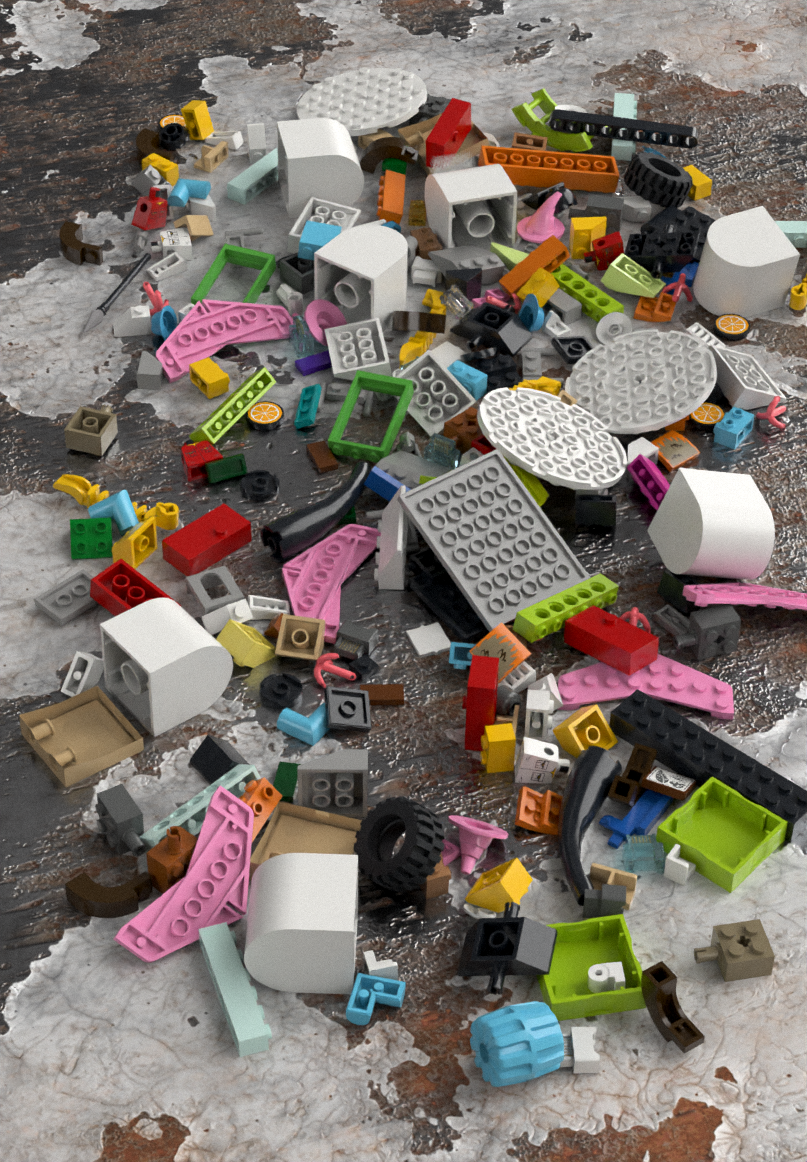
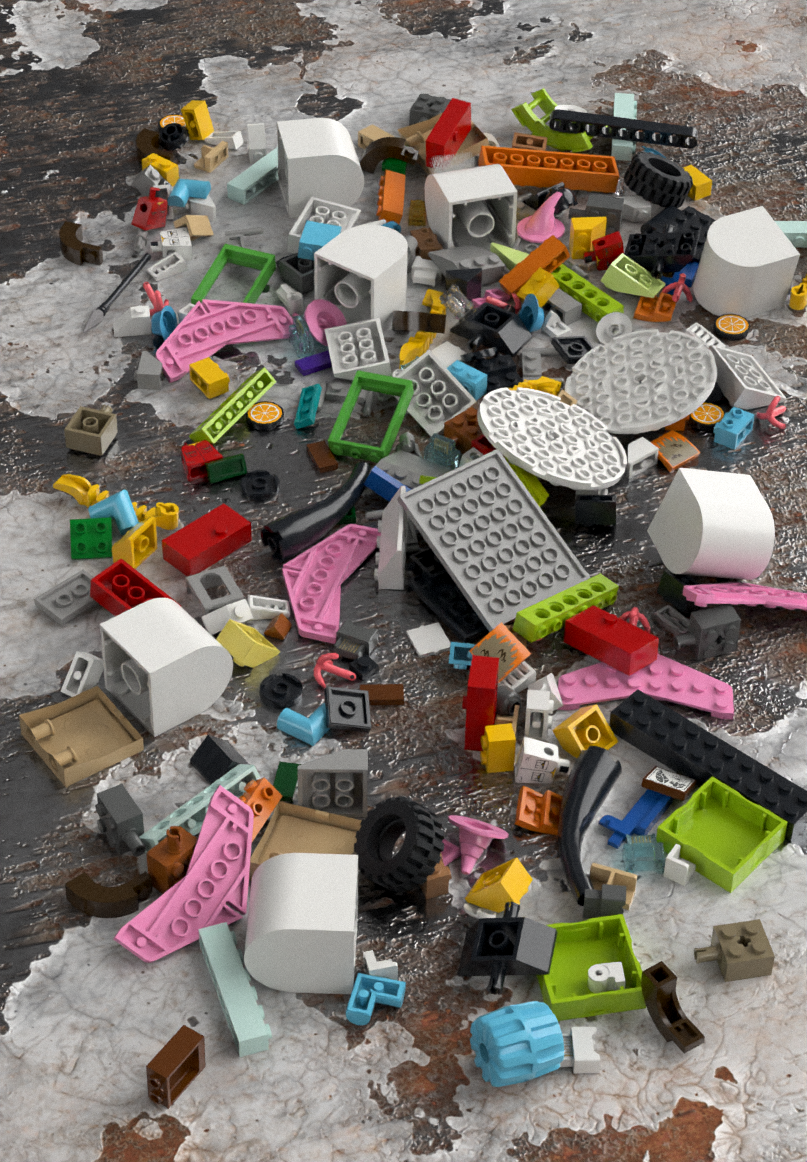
(175, 1066): none -> reddish brown window
(300, 637): tan slope -> none
(365, 99): white plate -> none
(628, 788): dark brown arch -> none
(649, 479): dark pink brick -> none

